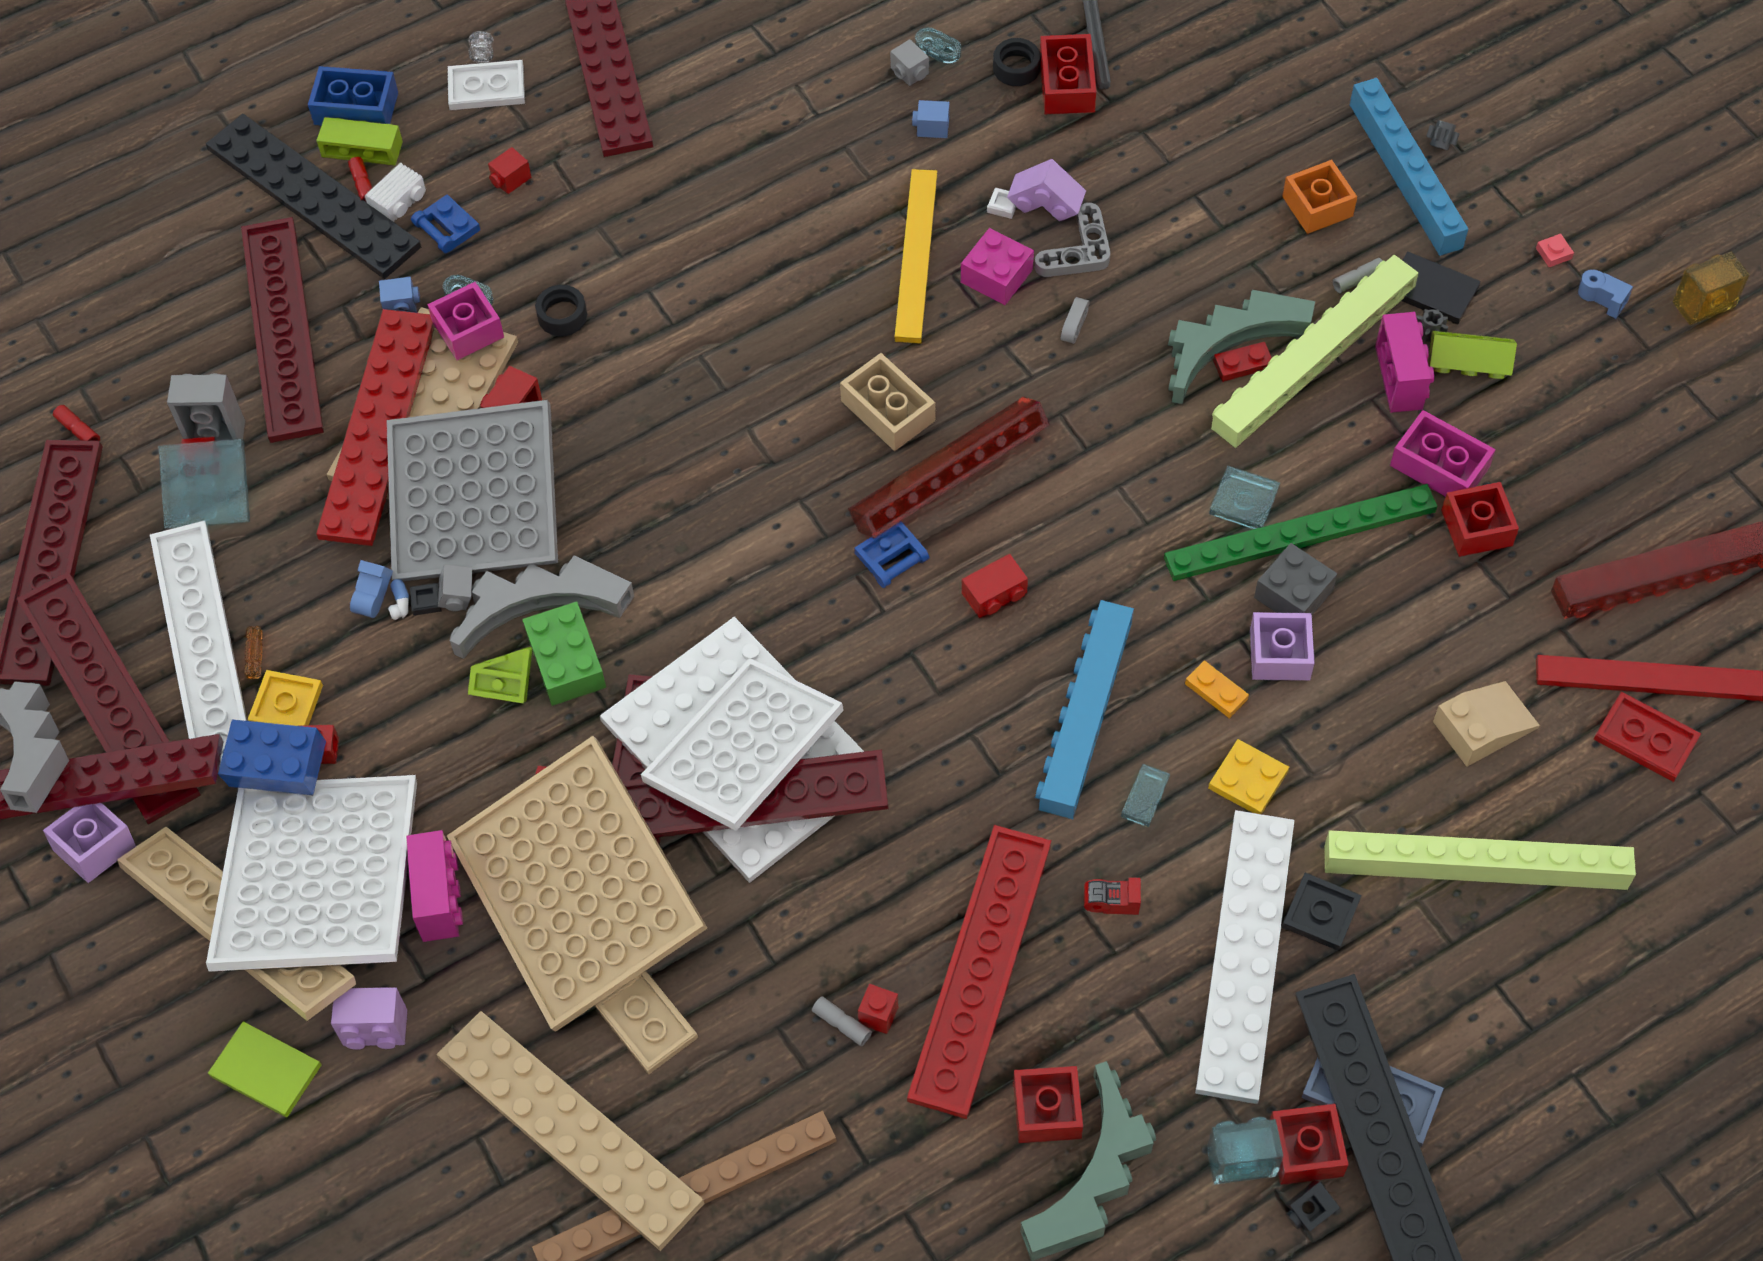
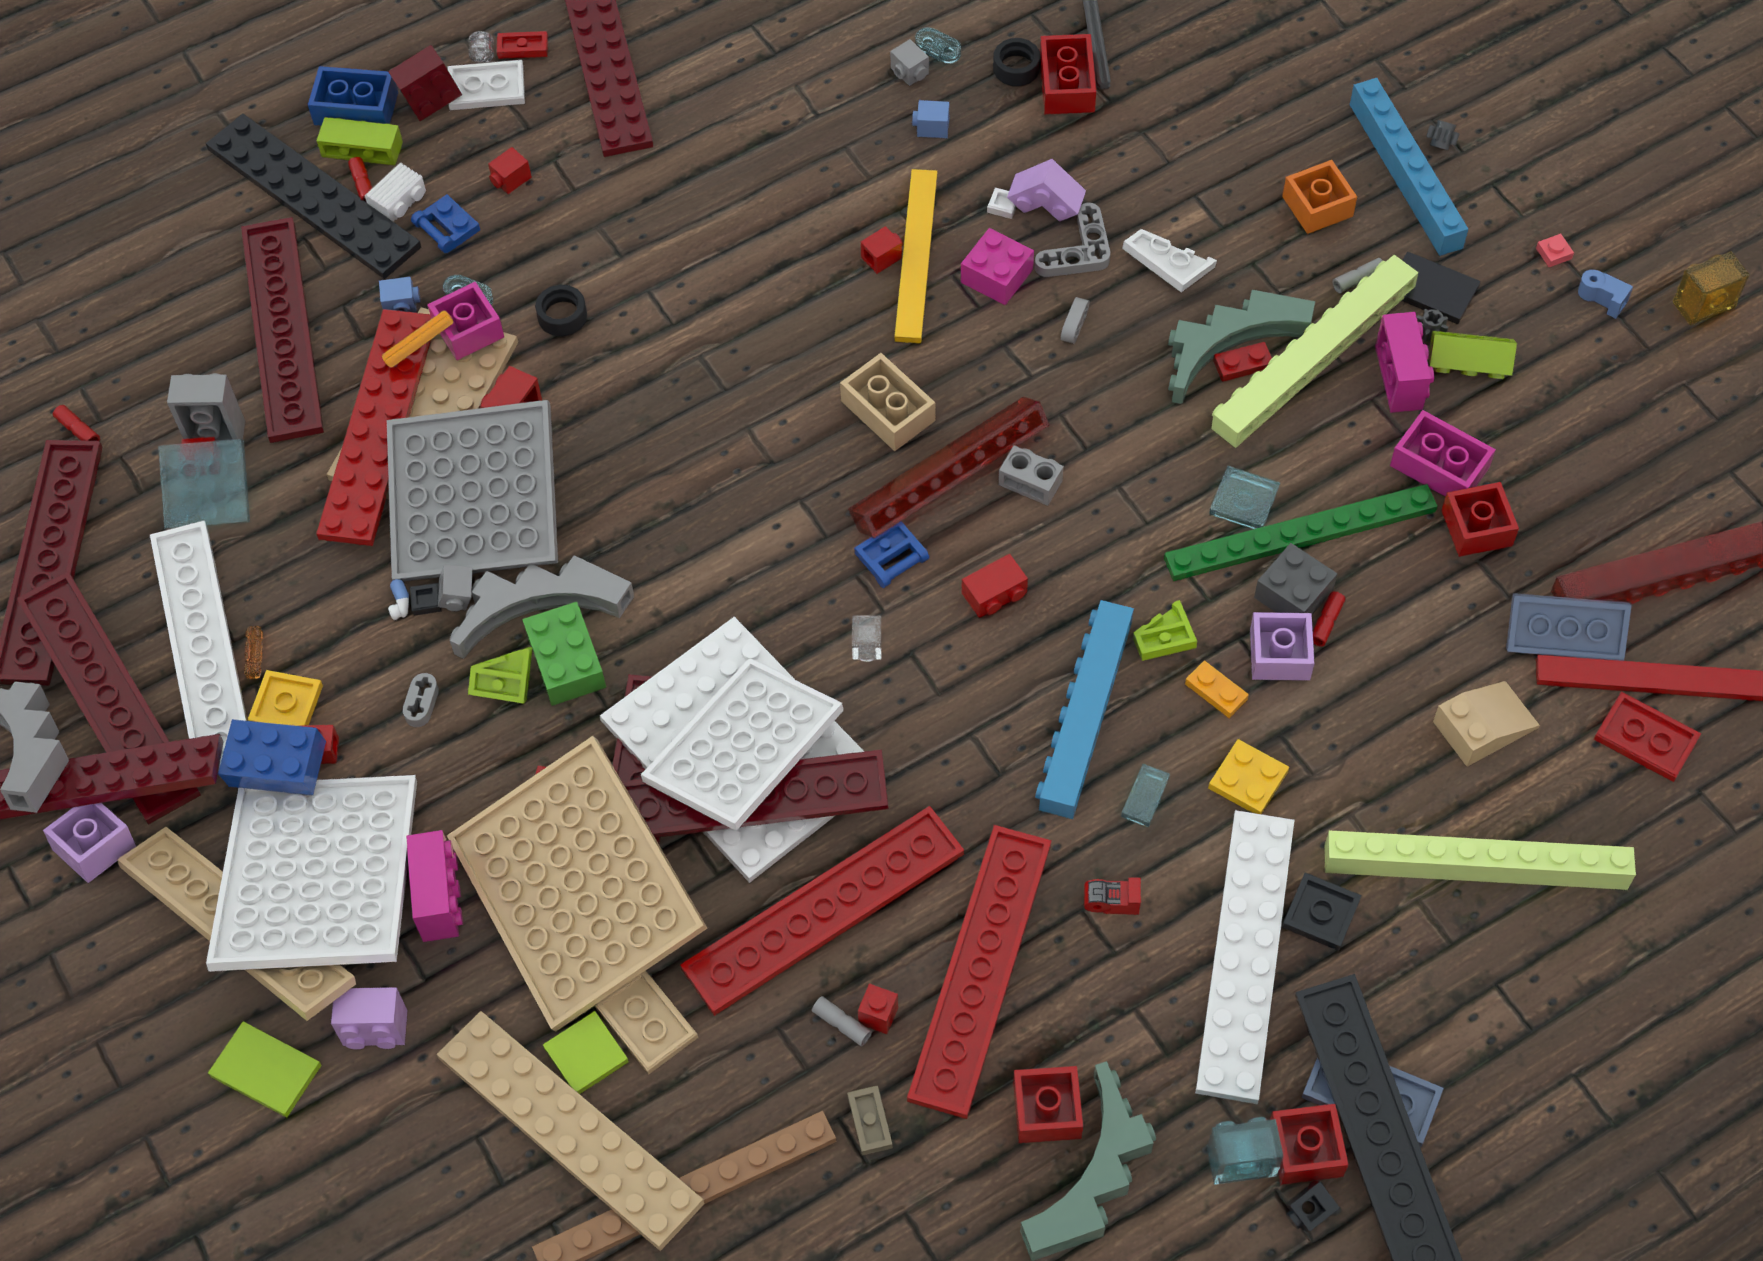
(370, 589): medium blue leg -> none
(414, 698): none -> light grey beam
(417, 338): none -> light orange axle
(425, 83): none -> dark red brick
(522, 44): none -> red plate
(585, 1053): none -> lime tile
(821, 910): none -> red plate
(866, 637): none -> clear brick
(870, 1120): none -> dark tan plate
(881, 249): none -> red brick
(1027, 480): none -> light grey brick
(1165, 634): none -> lime wing
(1172, 264): none -> white wing
(1328, 616): none -> red piece
(1568, 627): none -> sand blue plate

